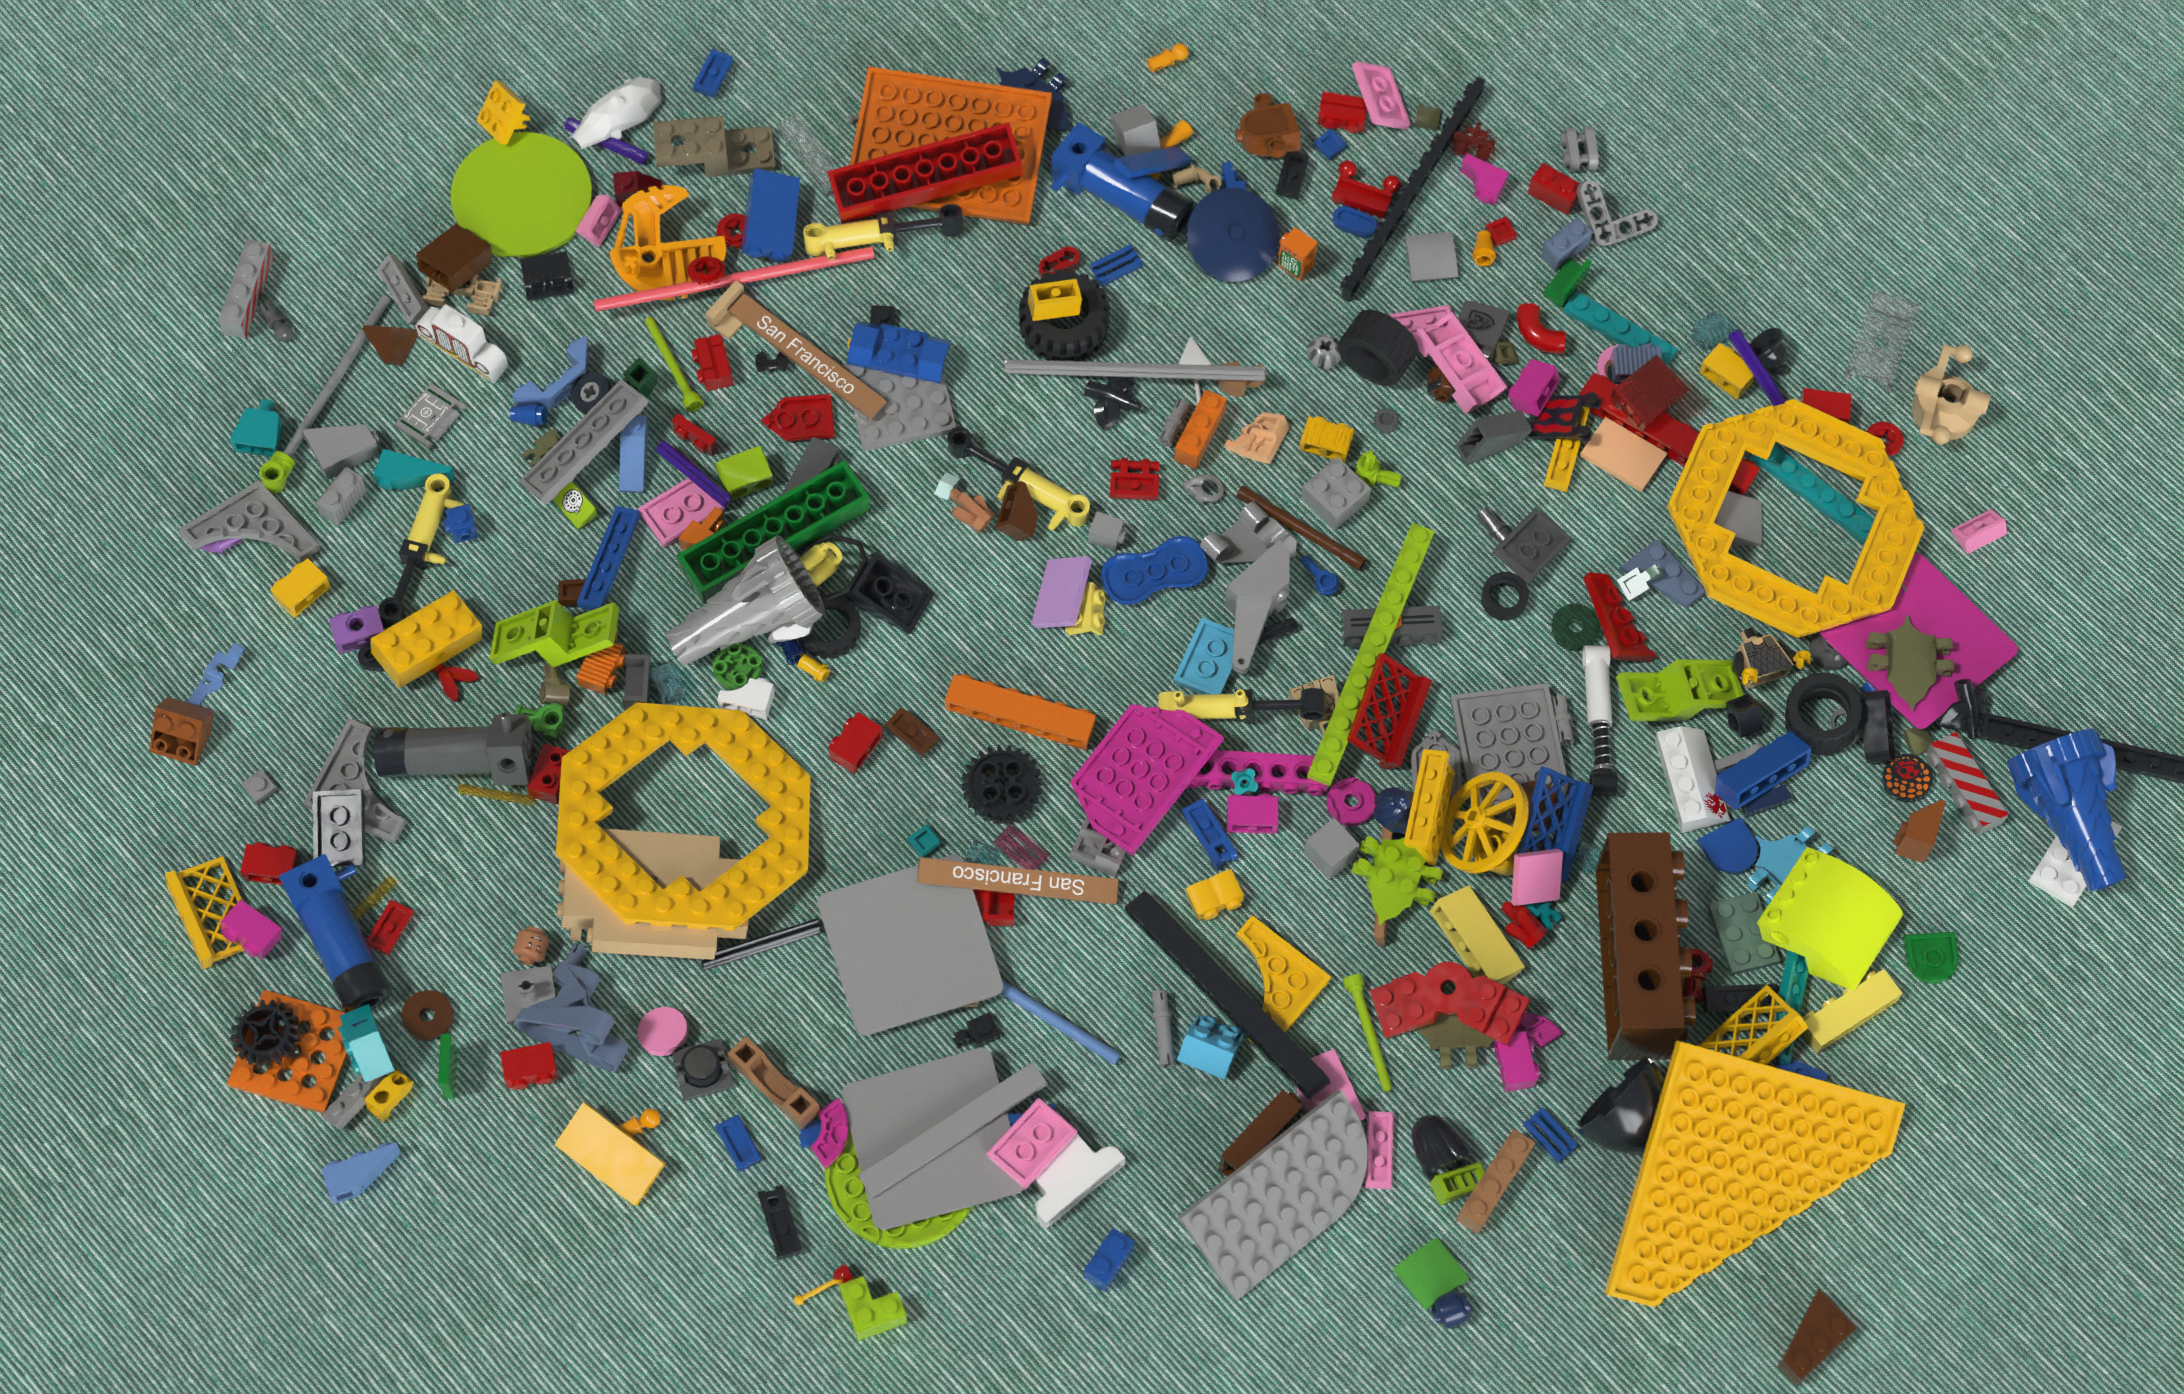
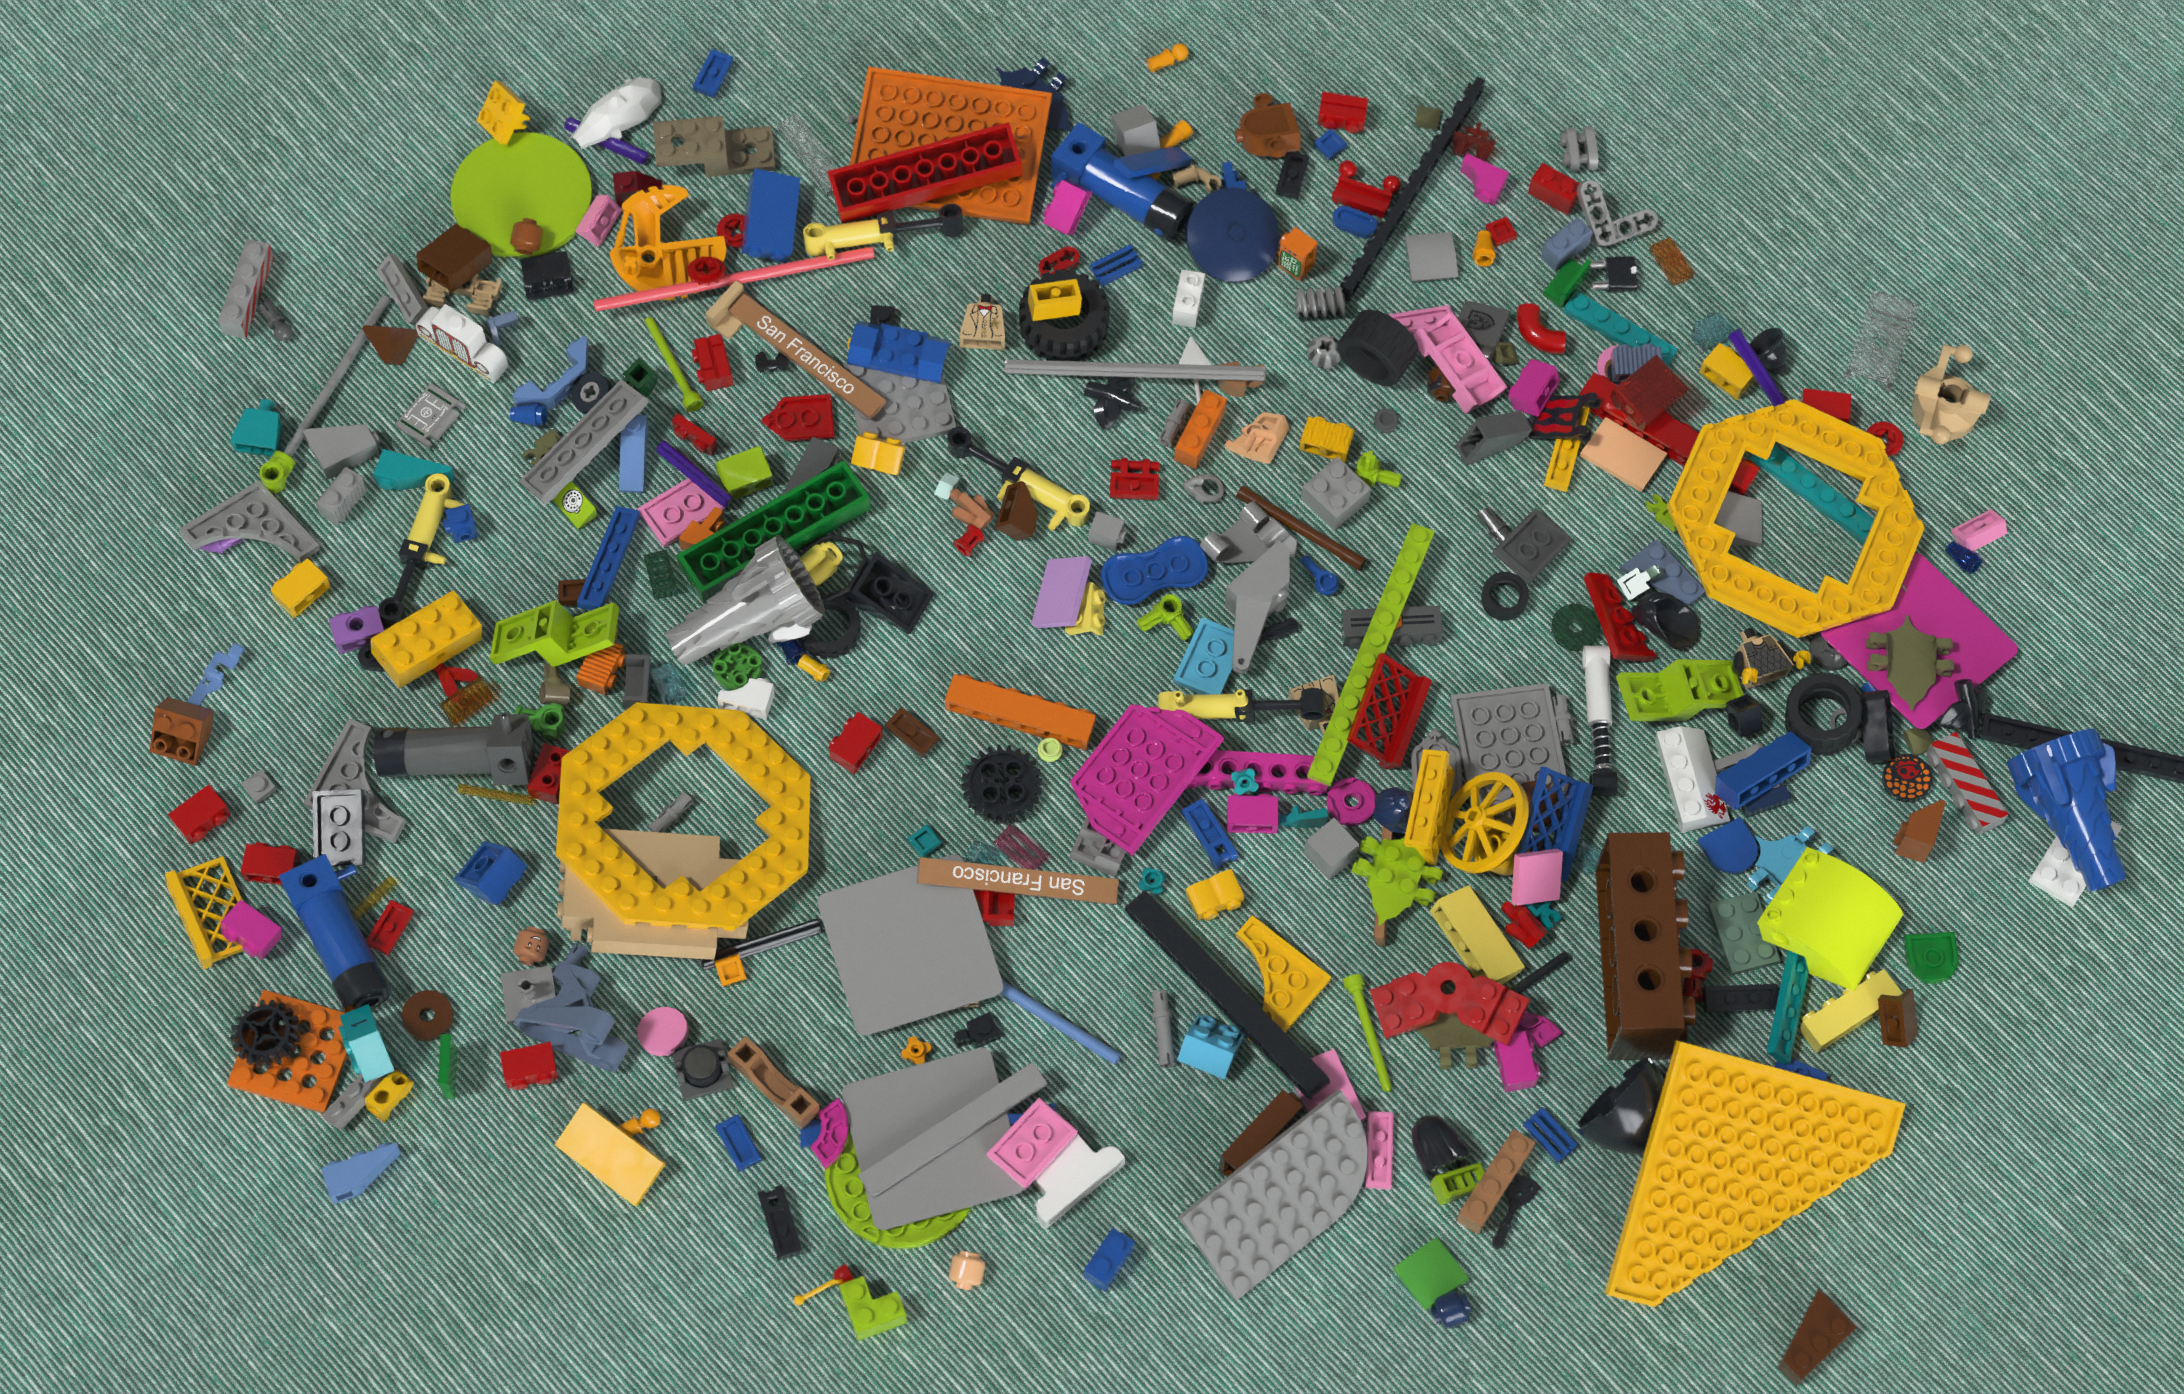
(199, 815): none -> red brick
(466, 700): none -> clear orange plate
(491, 872): none -> blue slope
(500, 322): none -> sand blue tile
(526, 236): none -> dark orange head
(663, 590): none -> clear green slope
(671, 813): none -> light grey pin
(730, 970): none -> light orange tile
(878, 453): none -> yellow brick
(917, 1058): none -> light orange plate
(967, 1269): none -> light nougat head
(969, 540): none -> red bush
(983, 325): none -> tan torso
(1050, 749): none -> yellowish green plate
(1066, 206): none -> dark pink brick
(1158, 876): none -> teal plate
(1174, 618): none -> lime axle
(1188, 298): none -> white brick
(1308, 819): none -> teal slope
(1320, 302): none -> light grey piece
(1381, 95): bright pink tile -> none
(1514, 1203): none -> black piece
(1540, 973): none -> black piece
(1619, 274): none -> black piece
(1662, 514): none -> lime plate
(1667, 619): none -> black hair
(1671, 261): none -> clear orange plate
(1774, 1041): yellow fence -> none
(1898, 1018): none -> reddish brown panel
(1965, 558): none -> clear blue cone

